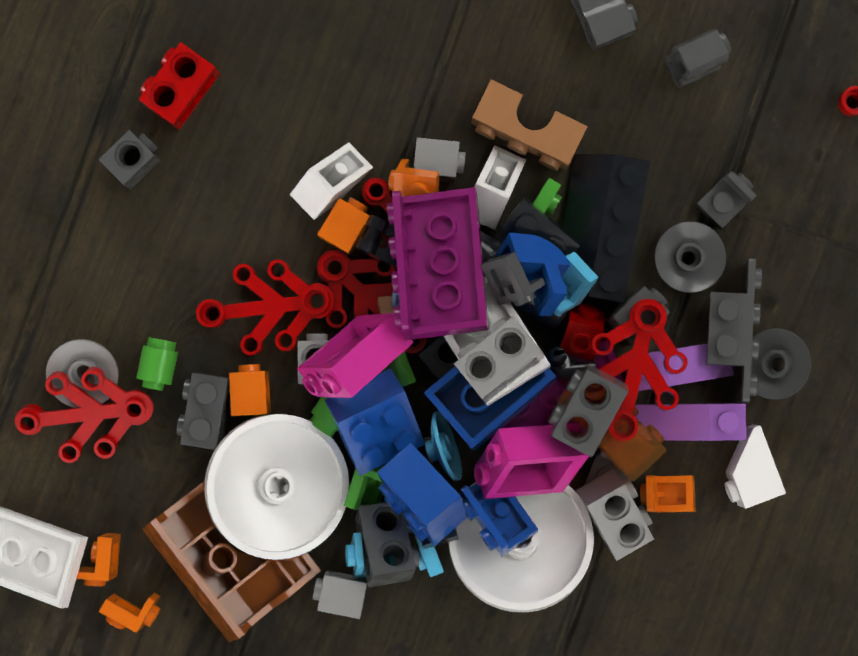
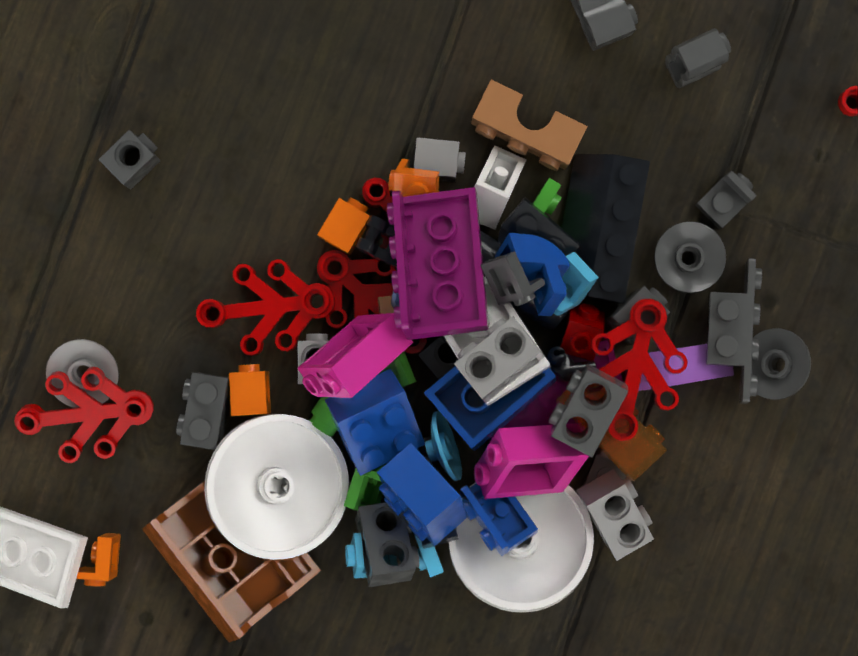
(125, 614): orange bracket -> none
(157, 363): bright green brick -> none
(187, 90): red brick -> none
(330, 180): white slope -> none
(340, 594): light grey brick -> none
(668, 494): orange bracket -> none
(696, 421): medium lavender slope -> none
(752, 471): white slope -> none

